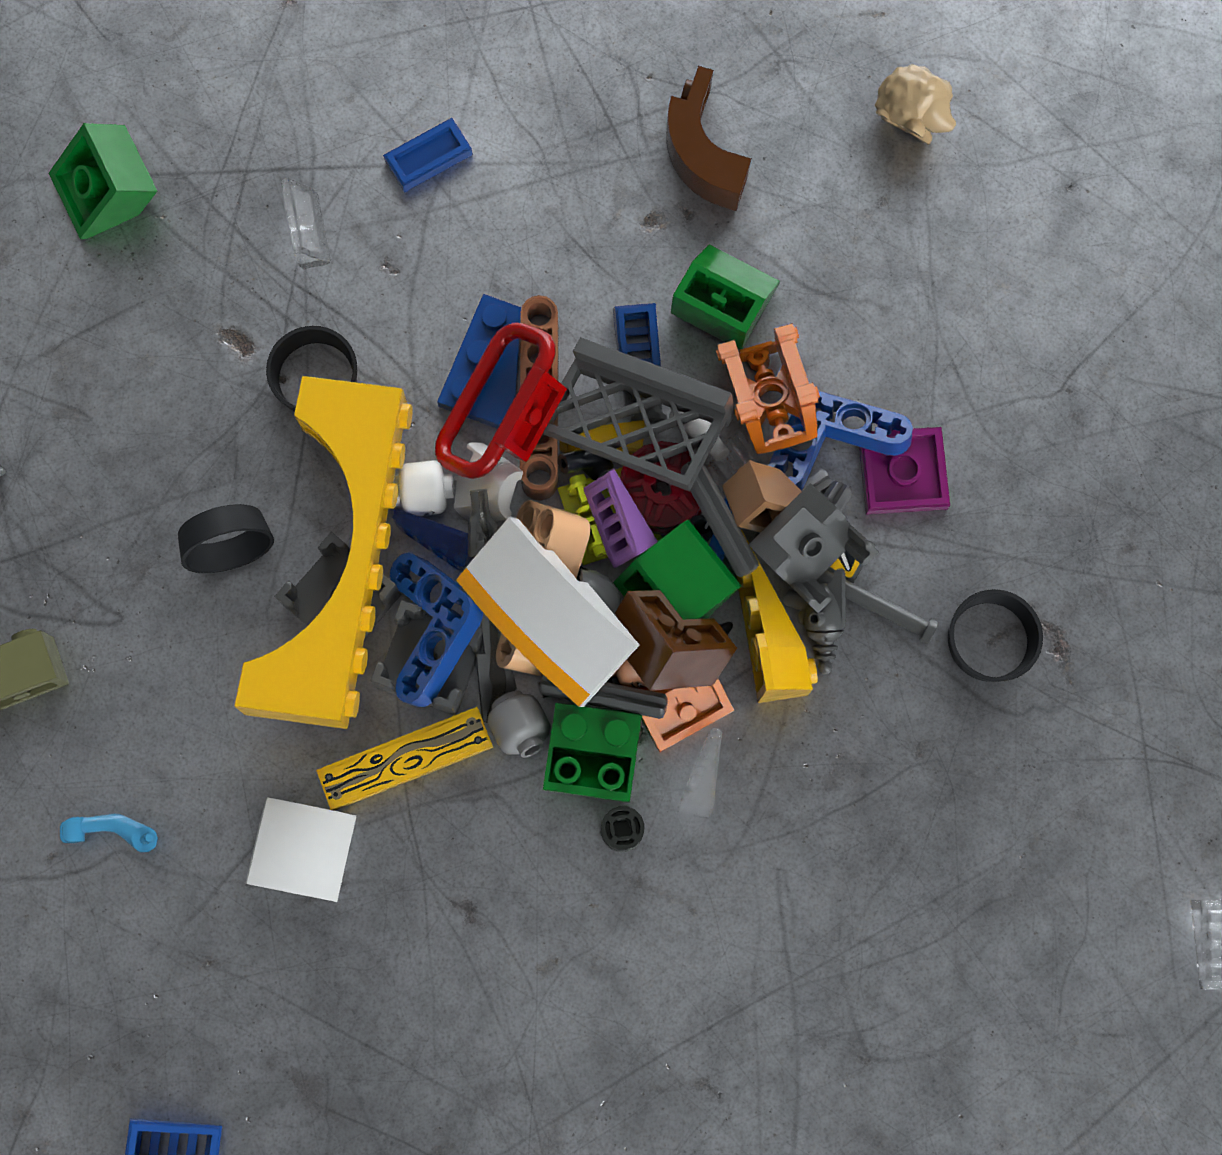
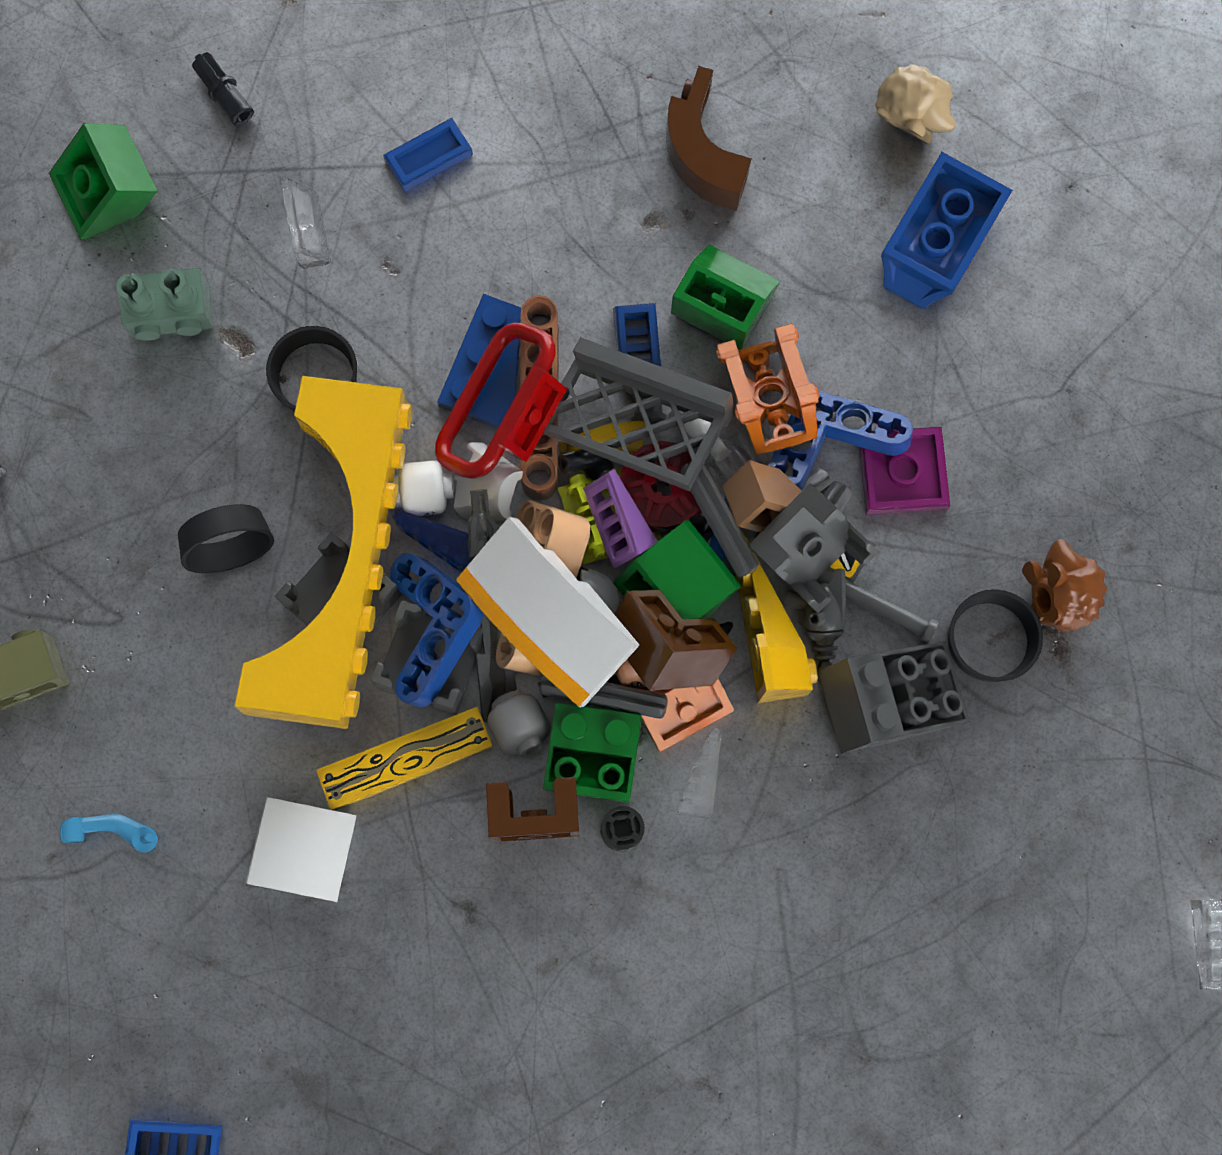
(165, 303): none -> sand green brick
(222, 89): none -> black axle
(533, 823): none -> reddish brown panel
(892, 696): none -> dark grey slope
(941, 231): none -> blue slope
(1066, 589): none -> dark orange animal

